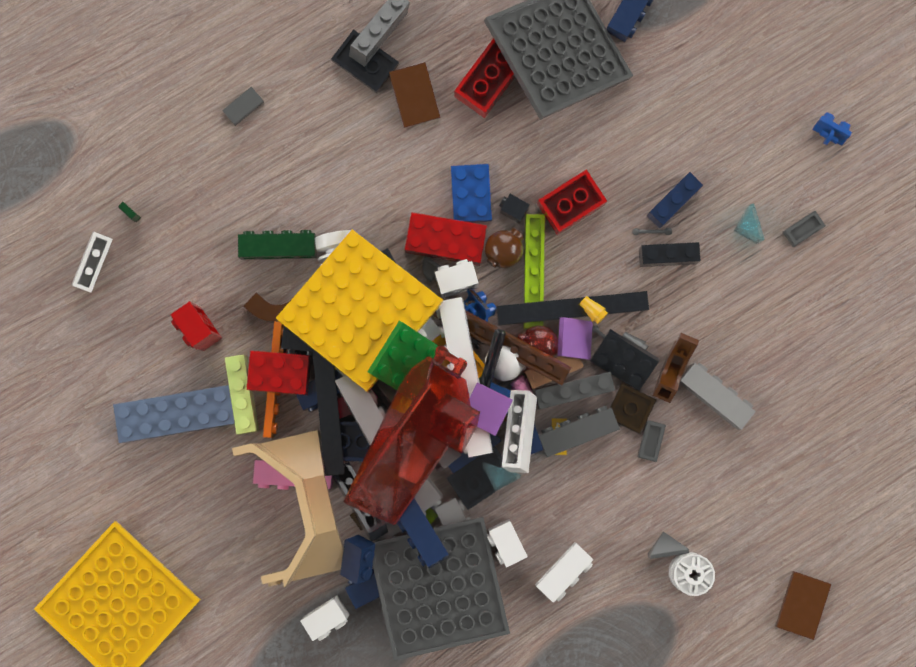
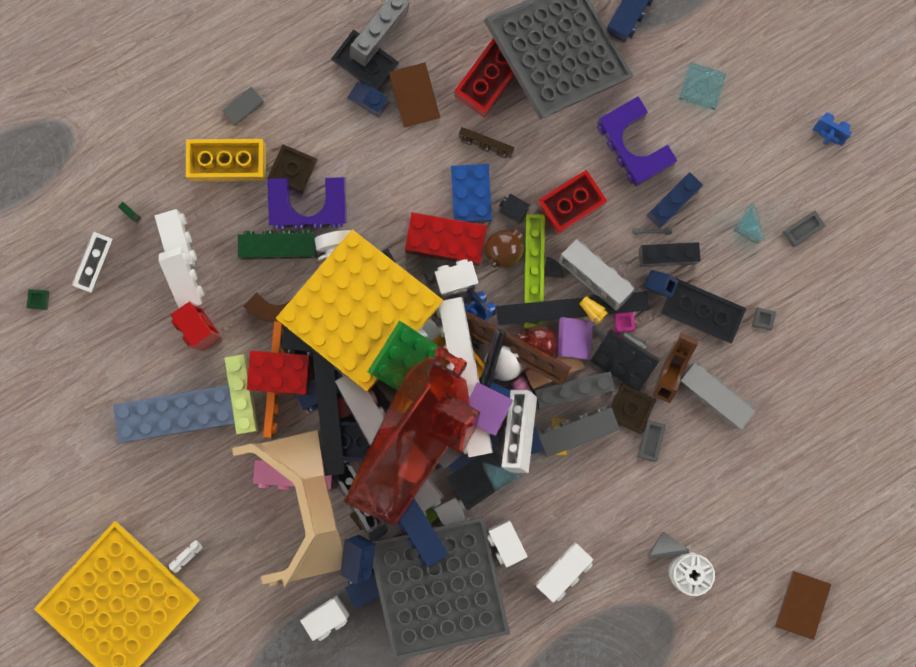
(37, 299): none -> dark green tile
(174, 234): none -> white brick
(181, 277): none -> white brick
(185, 556): none -> white axle
(225, 160): none -> yellow brick
(282, 213): none -> dark purple arch
(293, 166): none -> dark brown tile
(369, 98): none -> dark blue slope
(486, 143): none -> dark brown plate
(553, 268): none -> black tile
(596, 274): none -> light grey brick
(624, 322): none -> dark pink tile
(637, 167): none -> dark purple arch
(661, 284): none -> dark blue brick
(702, 86): none -> clear light blue tile
(704, 311): none -> black plate
(763, 319): none -> dark grey tile

